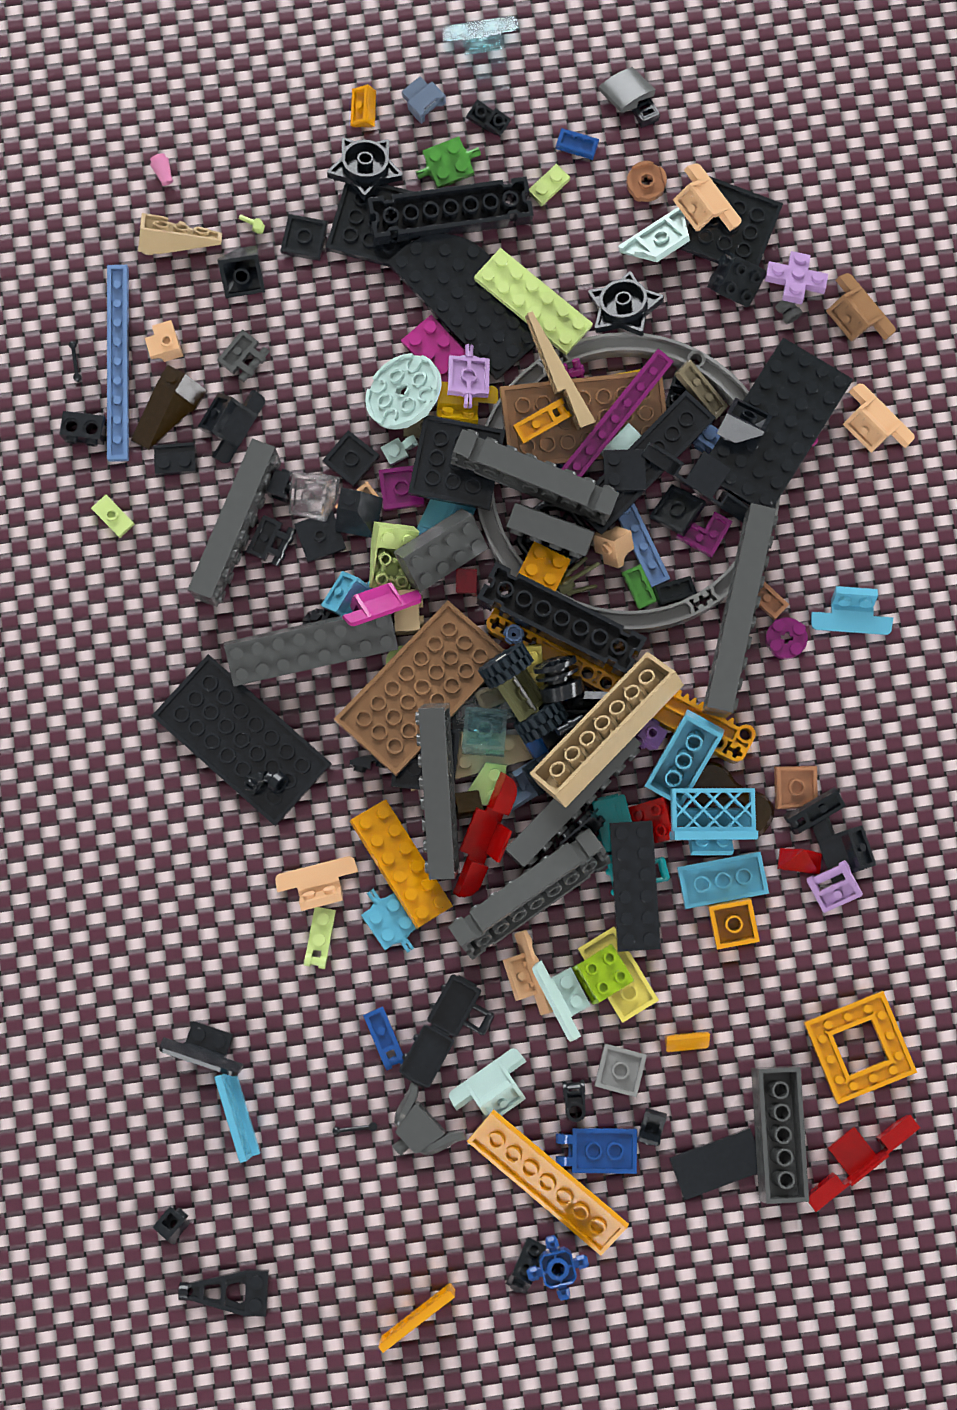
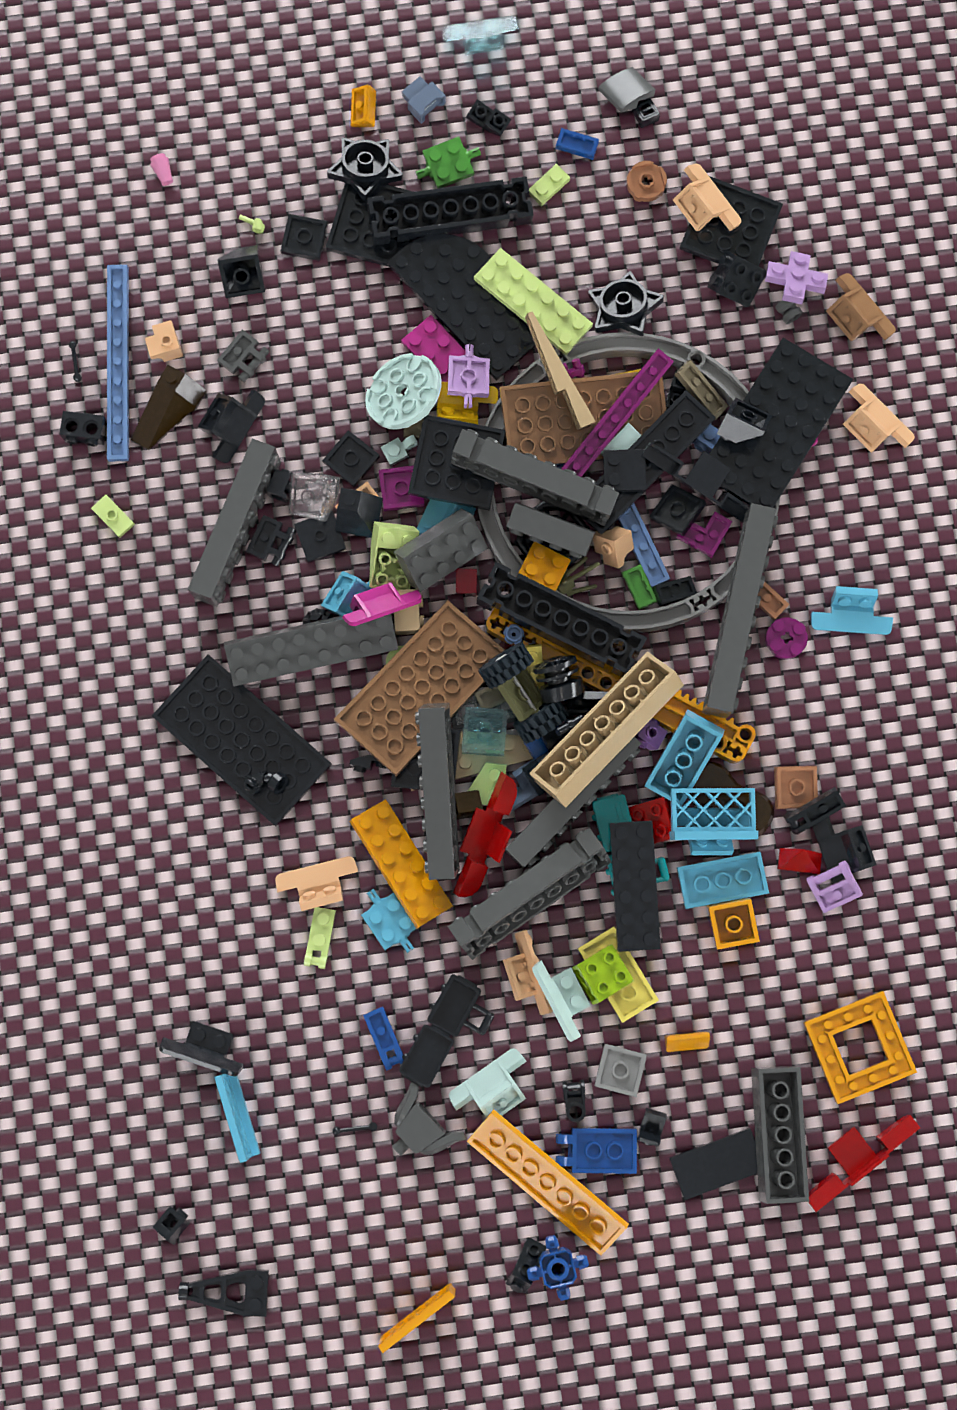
(162, 237): tan wedge -> none
(175, 459): black plate -> none
(541, 421): light orange plate -> none
(588, 820): black hinge -> none
(658, 238): light aqua wing -> none

